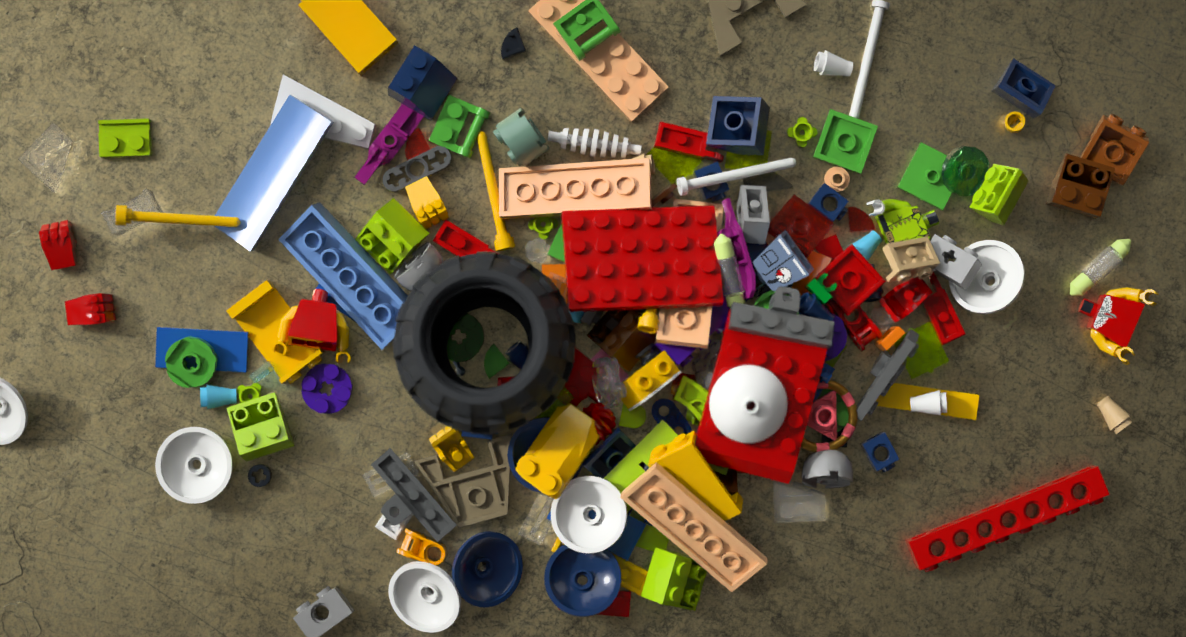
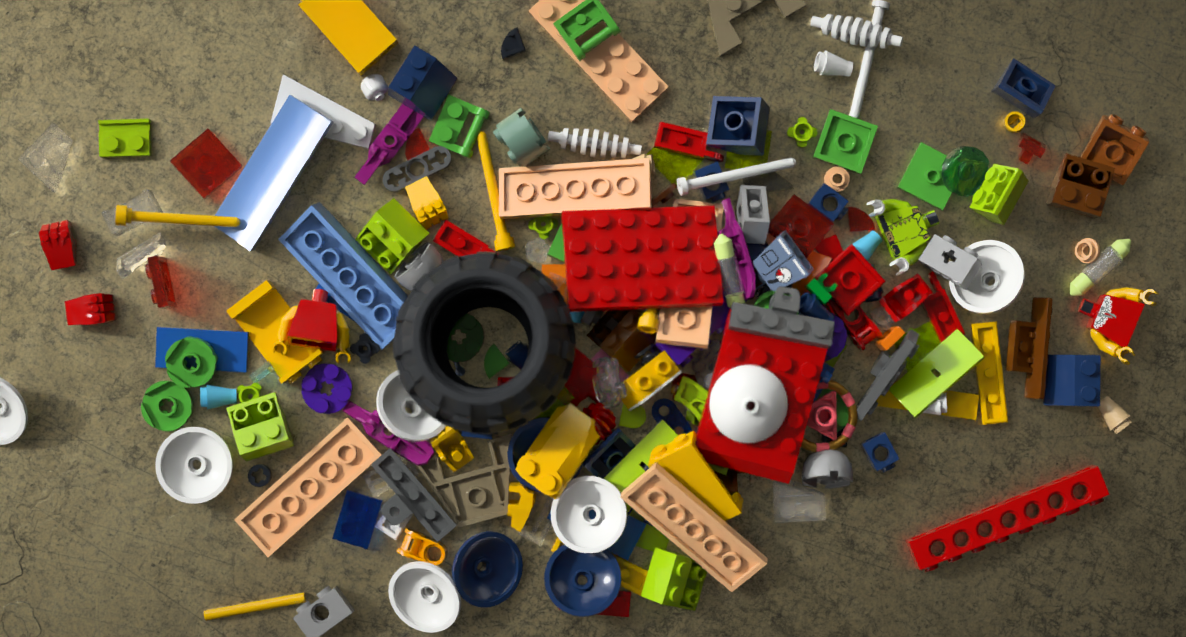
(138, 256): none -> clear wing
(153, 400): none -> bright green plate
(163, 292): none -> clear red plate
(206, 163): none -> clear red plate
(254, 606): none -> yellow bar
(308, 487): none -> light nougat plate
(357, 519): none -> clear blue plate
(372, 348): none -> black plate
(374, 87): none -> white piece
(391, 405): none -> white dish
(415, 452): none -> magenta piece
(521, 508): none -> yellow hand
(856, 31): none -> white piece
(910, 259): tan bracket -> none
(951, 359): none -> lime piece
(989, 374): none -> yellow tile
(1029, 147): none -> clear red tile
(1029, 347): none -> reddish brown bracket
(1073, 380): none -> dark blue slope
(1082, 247): none -> light nougat plate

